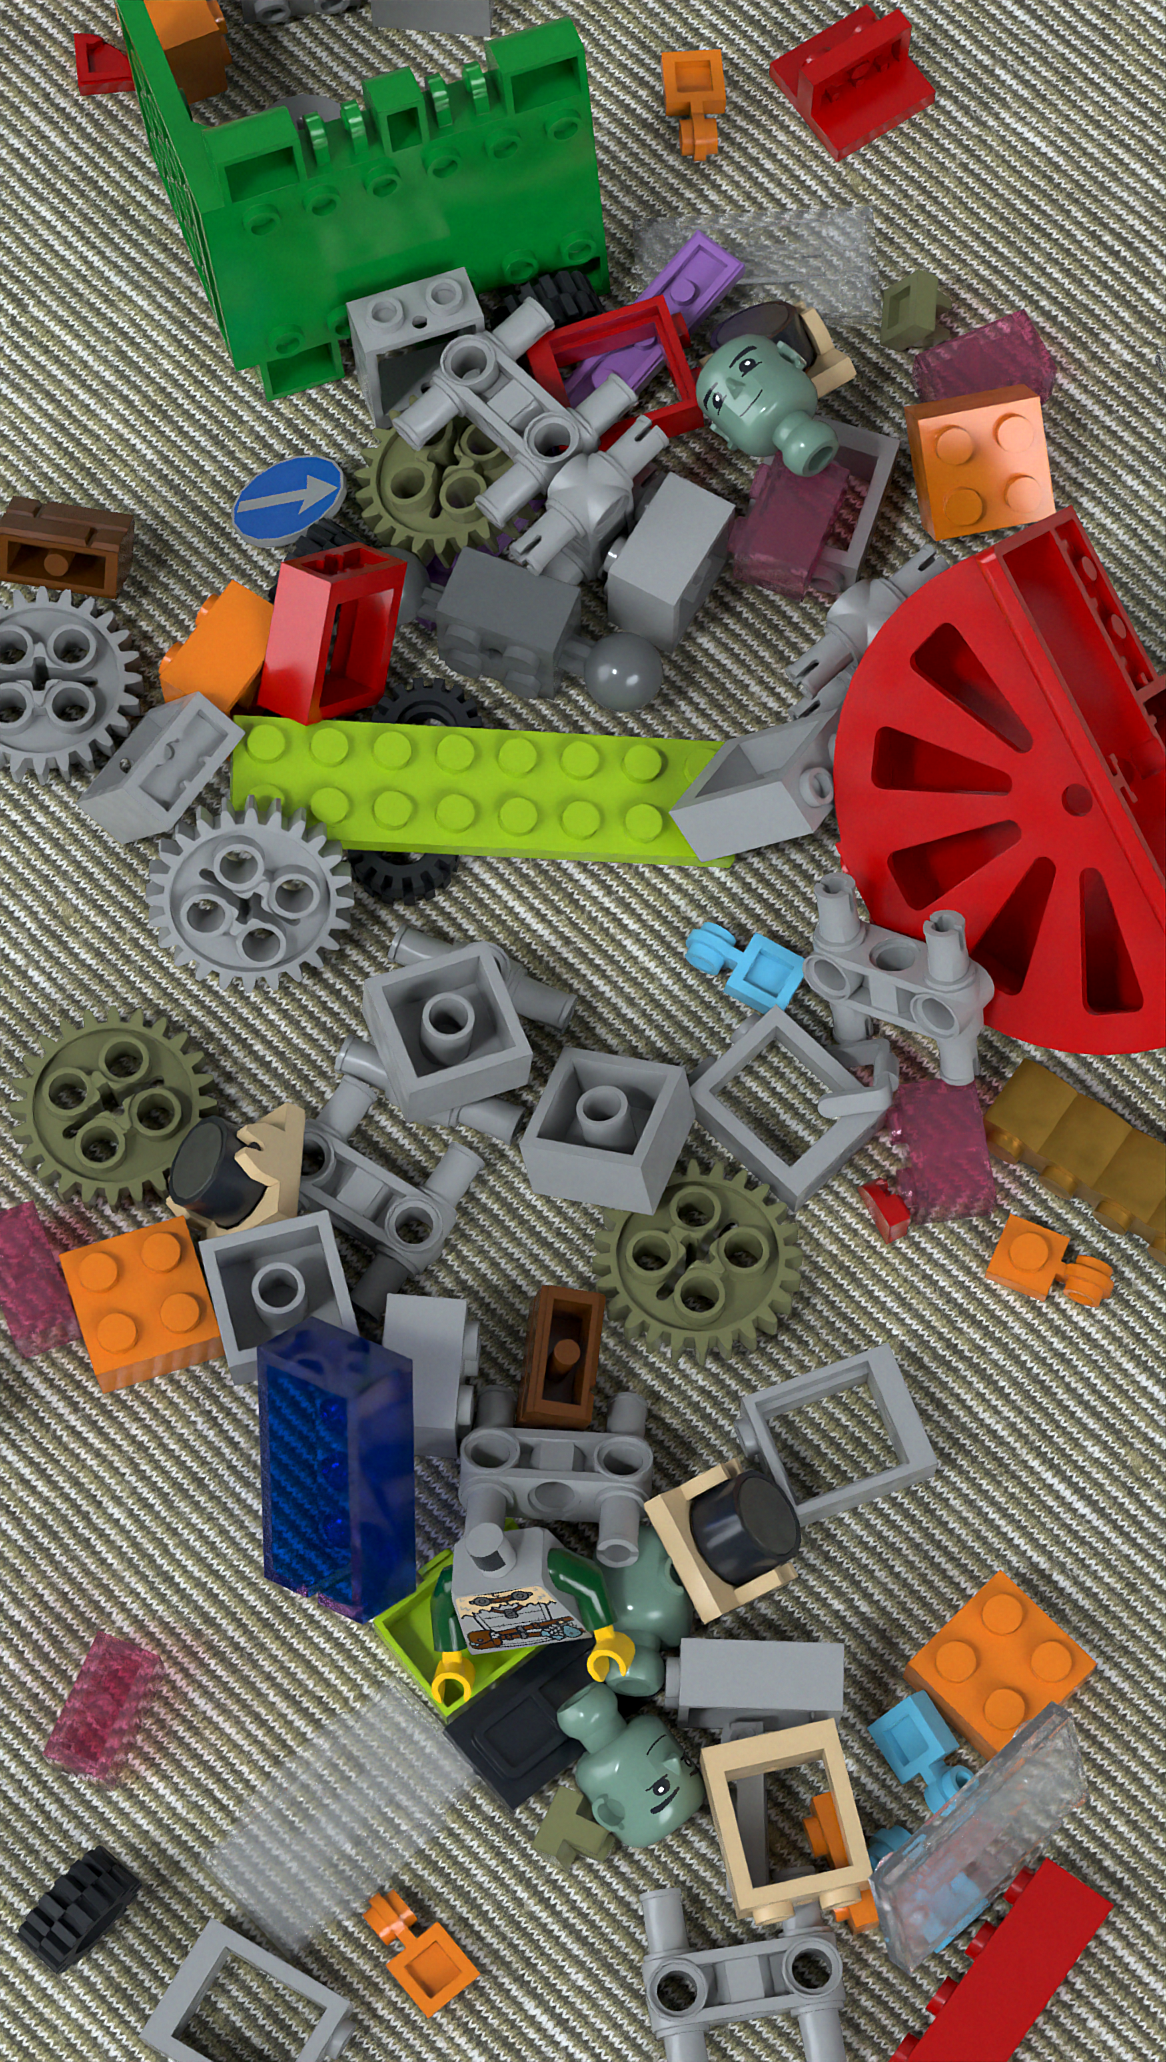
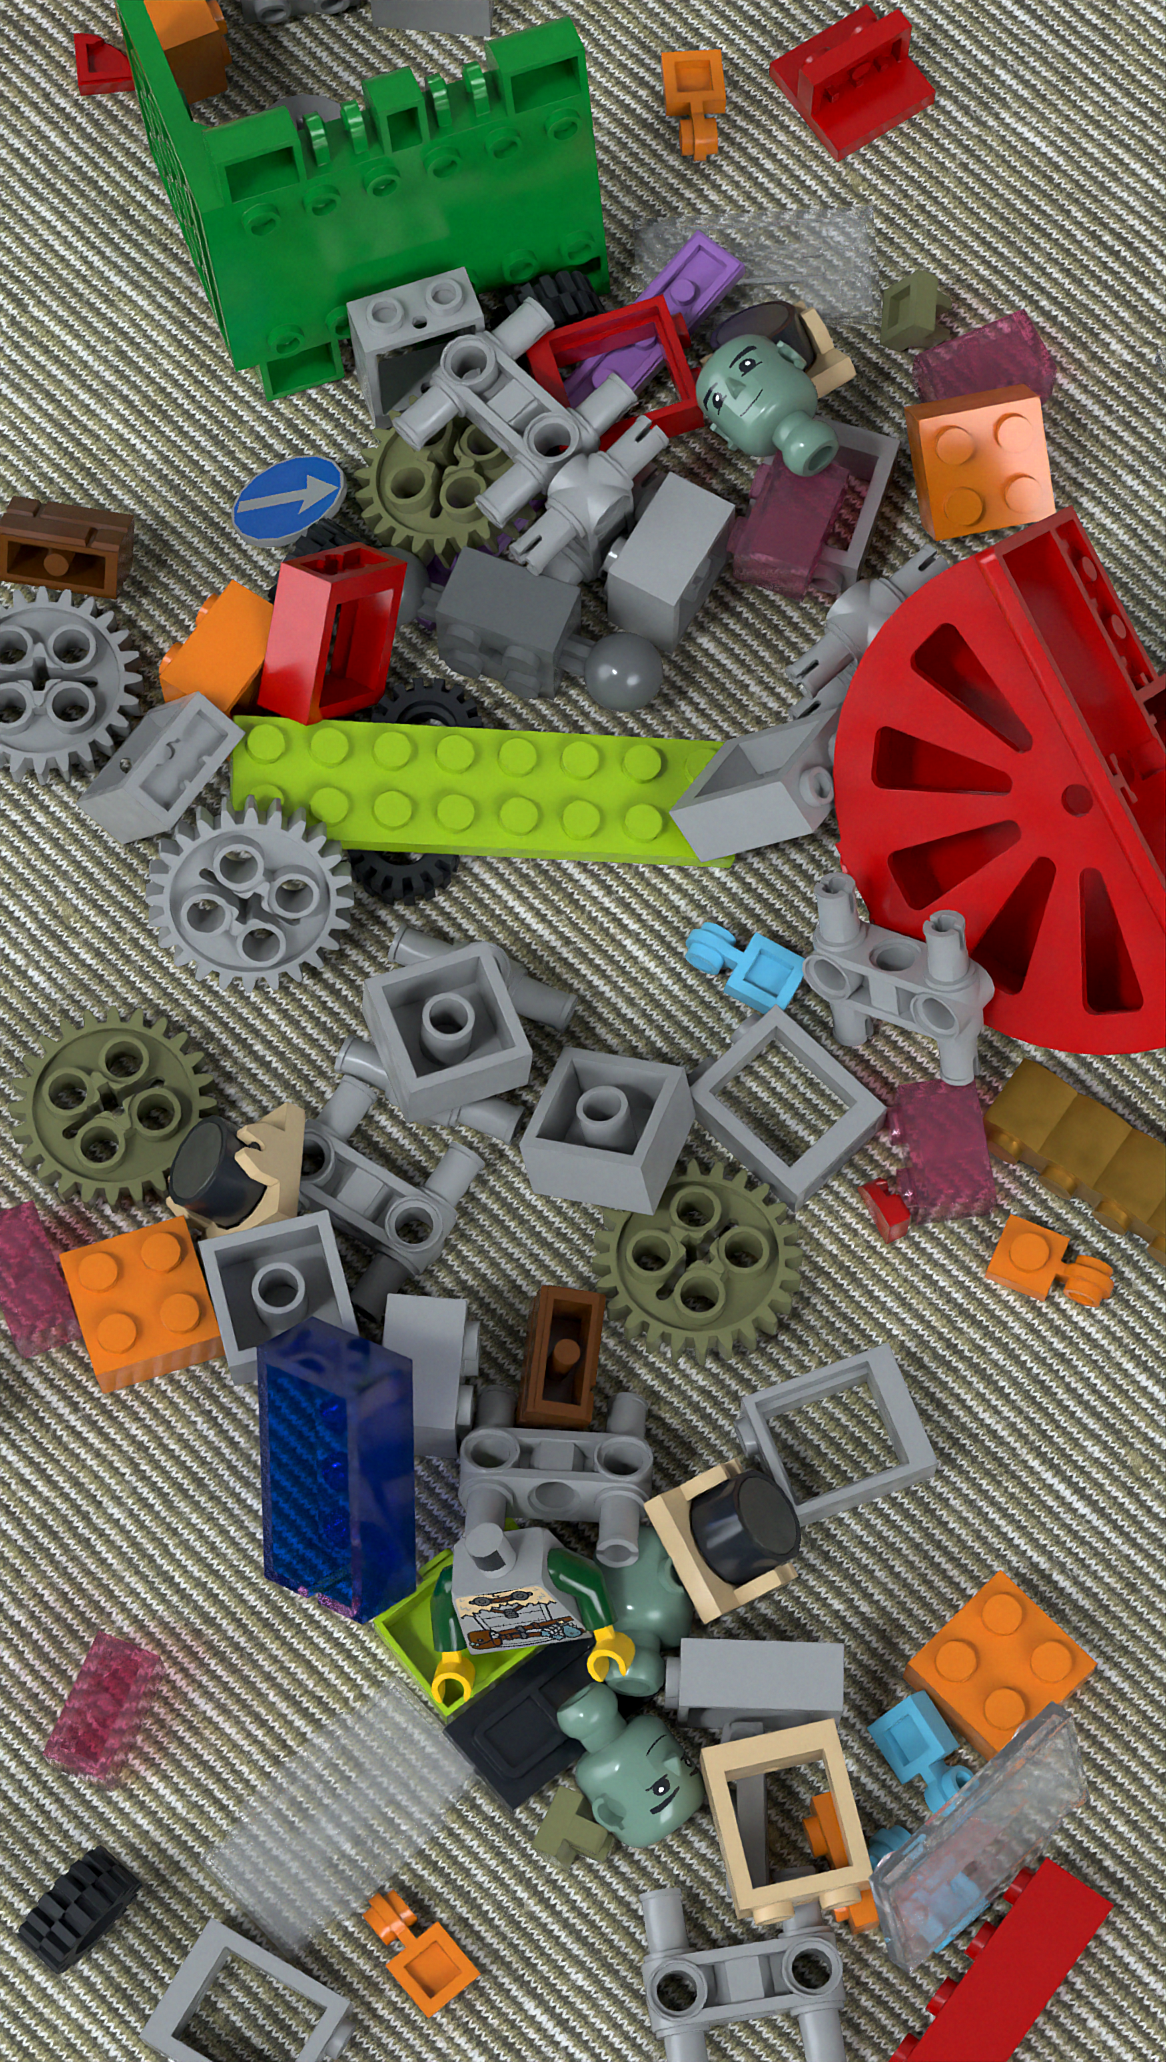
(869, 1098): light grey piece -> none

